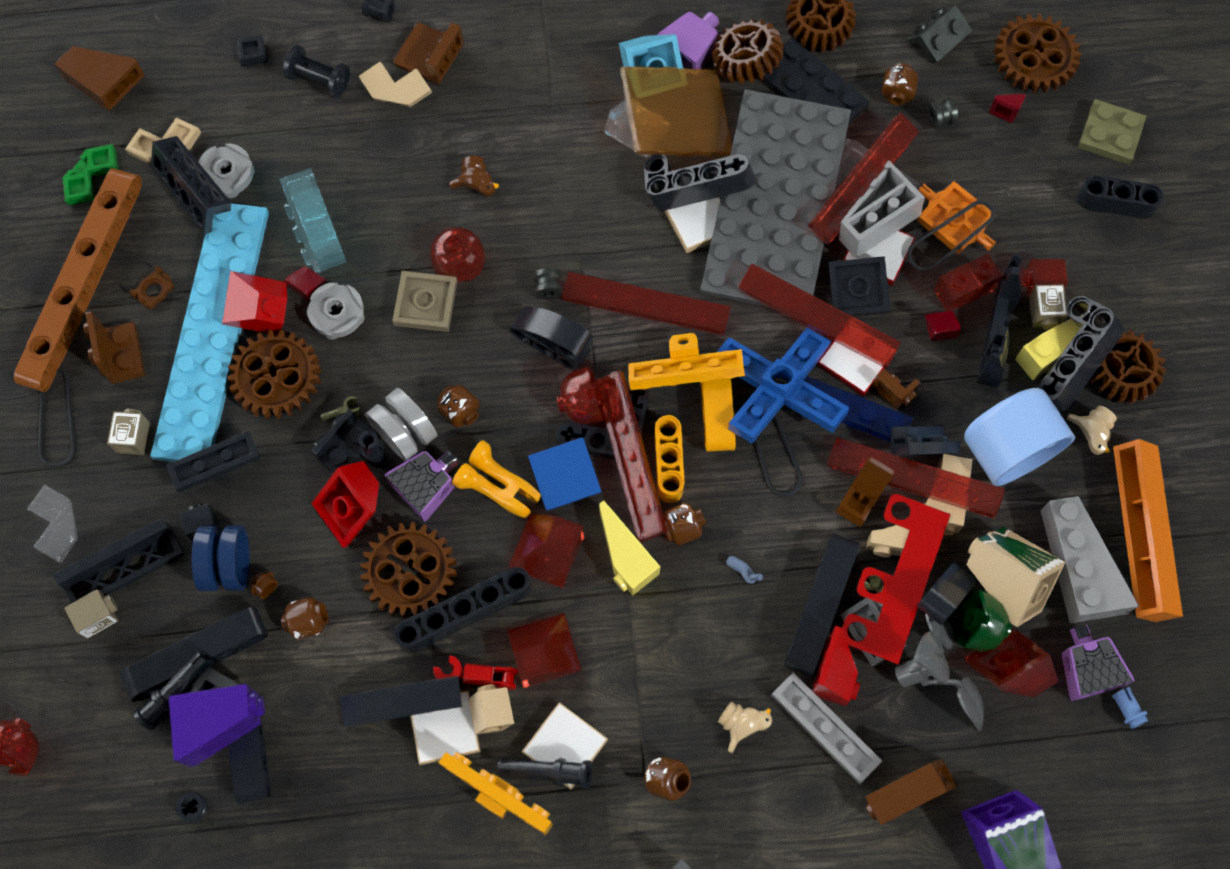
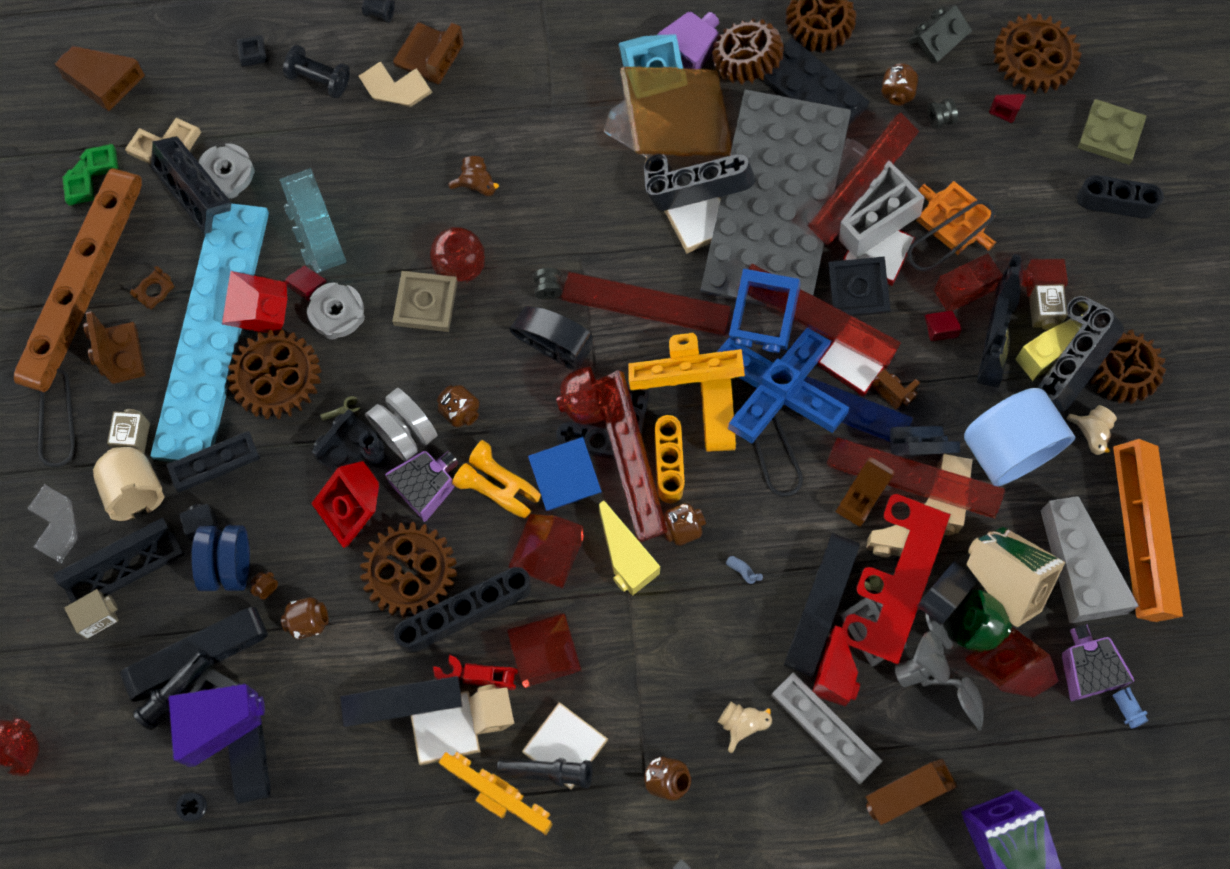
(127, 483): none -> tan cylinder
(770, 282): none -> blue window

